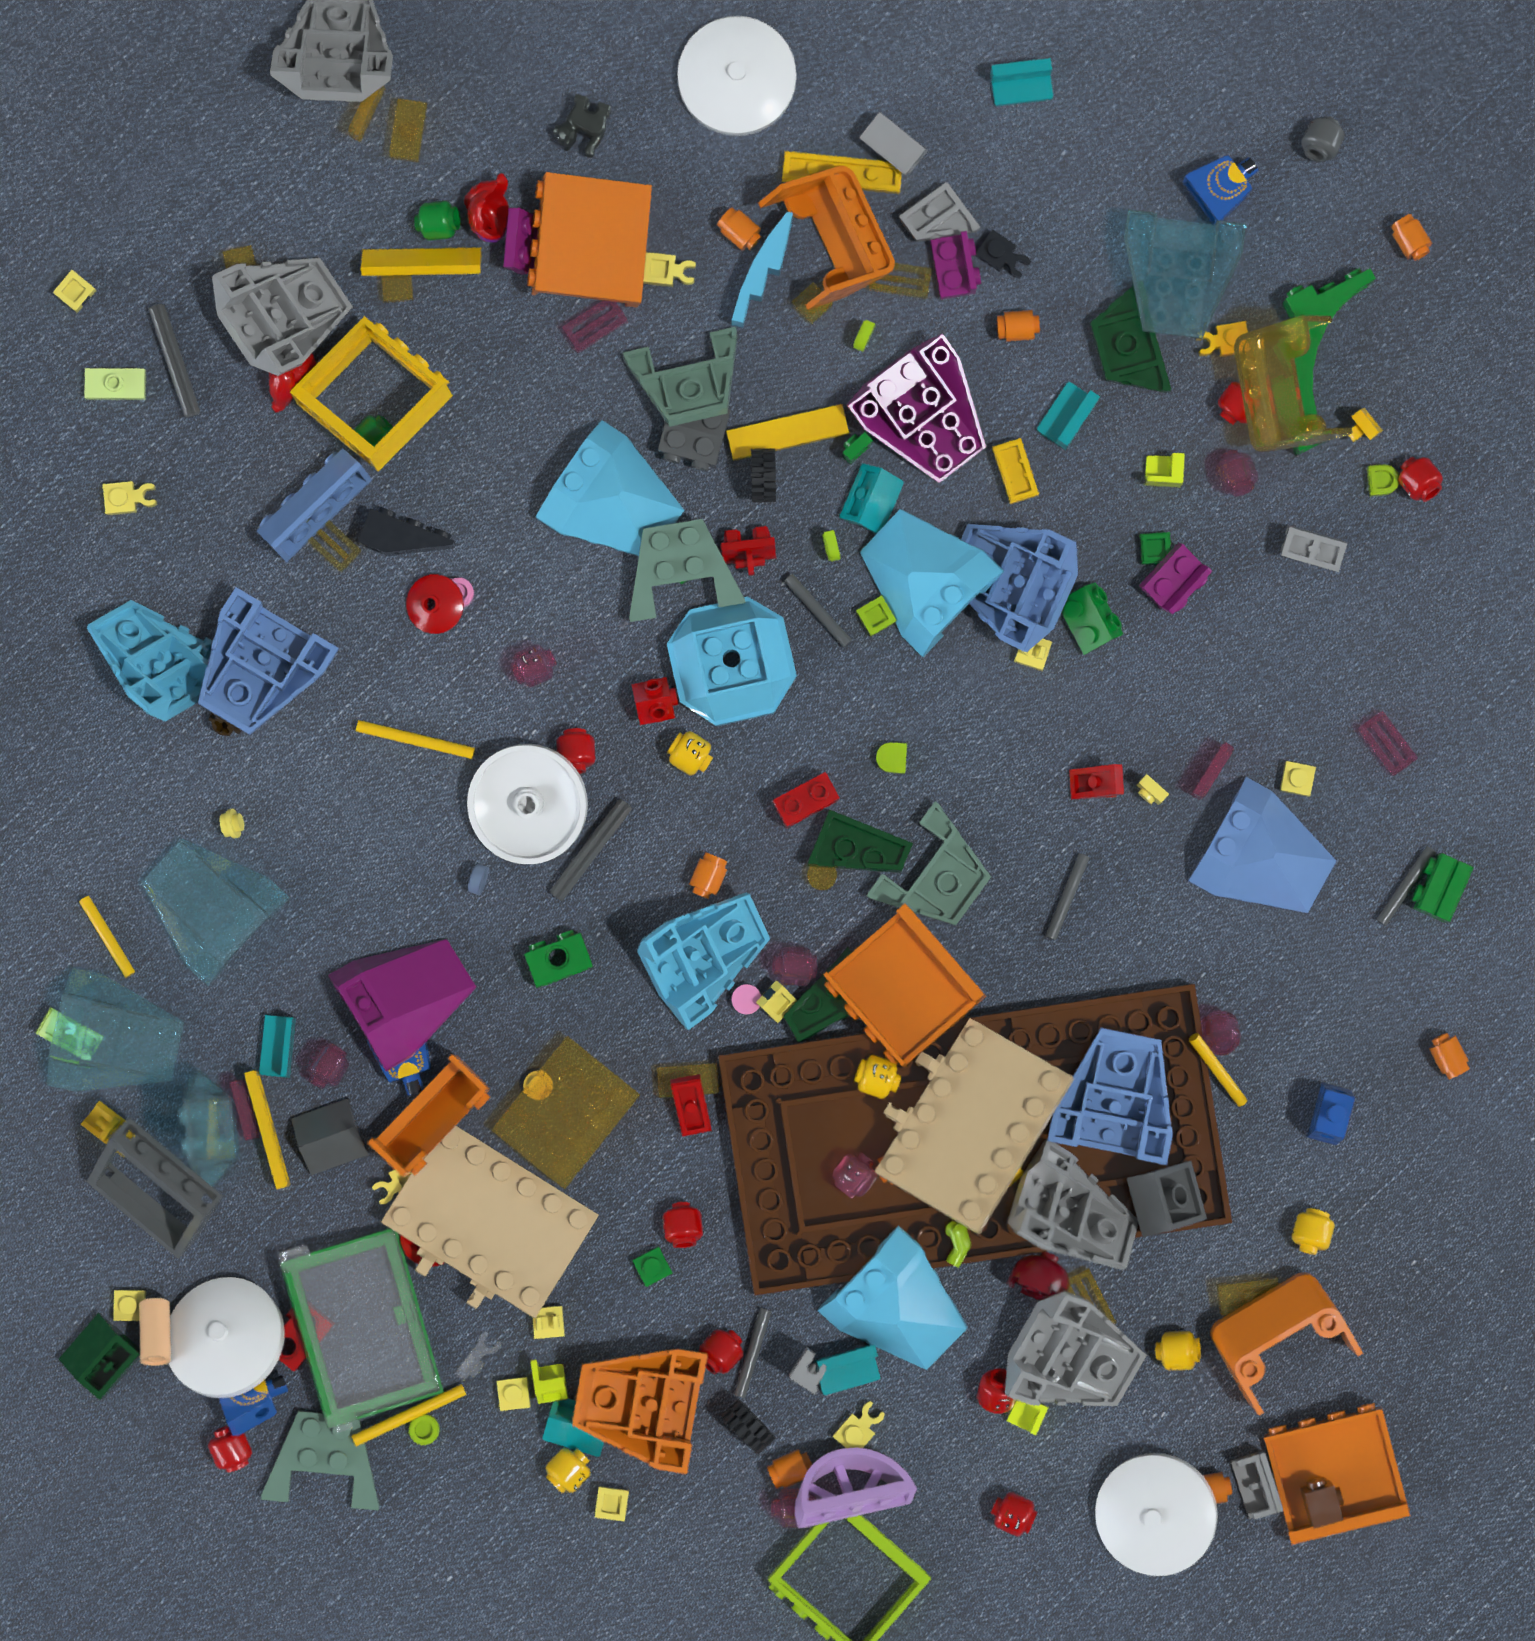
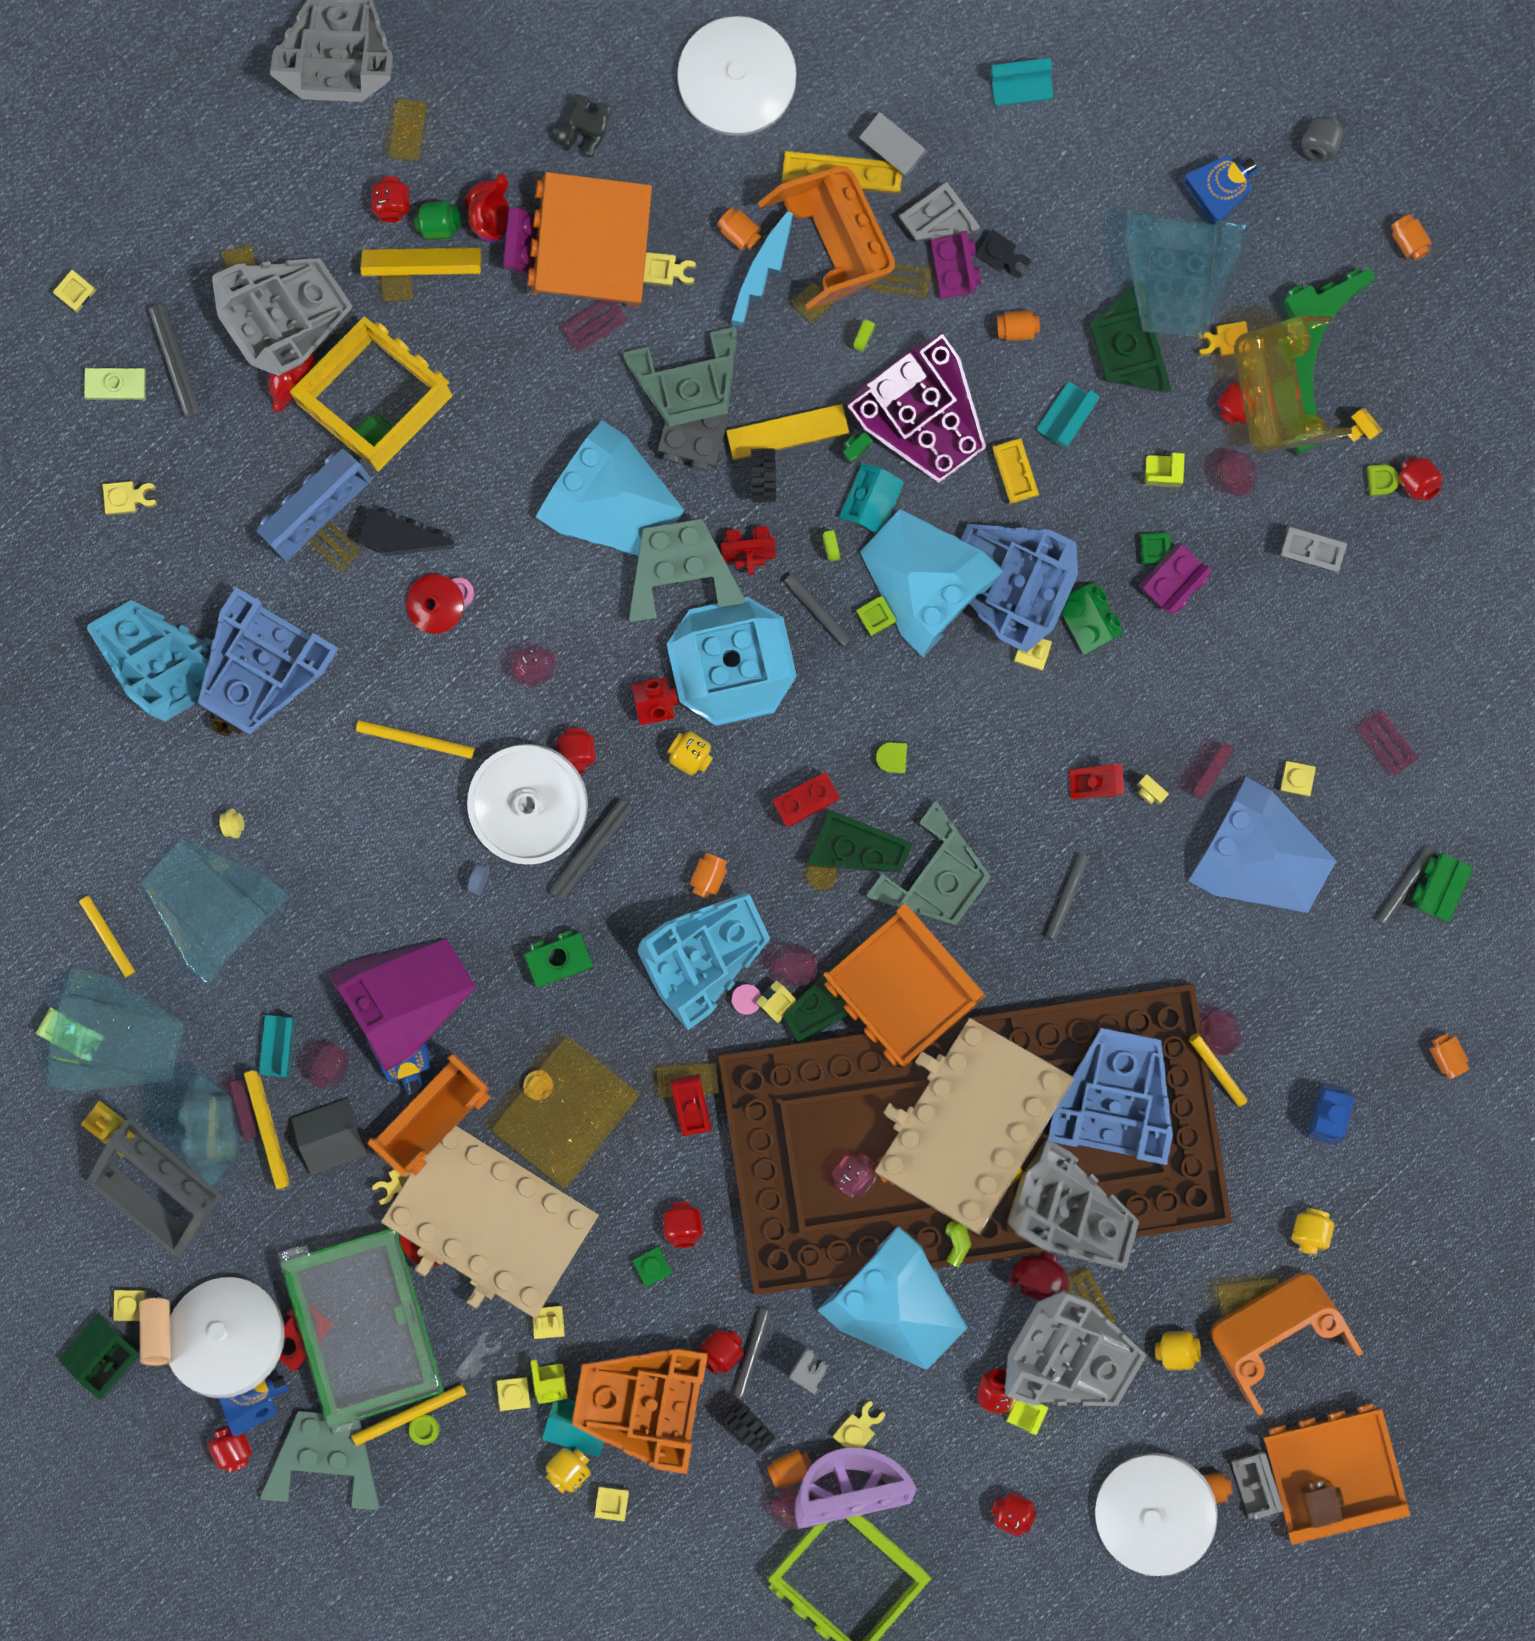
(364, 115): clear yellow tile -> none
(390, 199): none -> red head
(848, 1369): teal panel -> none
(877, 1076): yellow head -> none
(1166, 1199): dark grey slope -> none

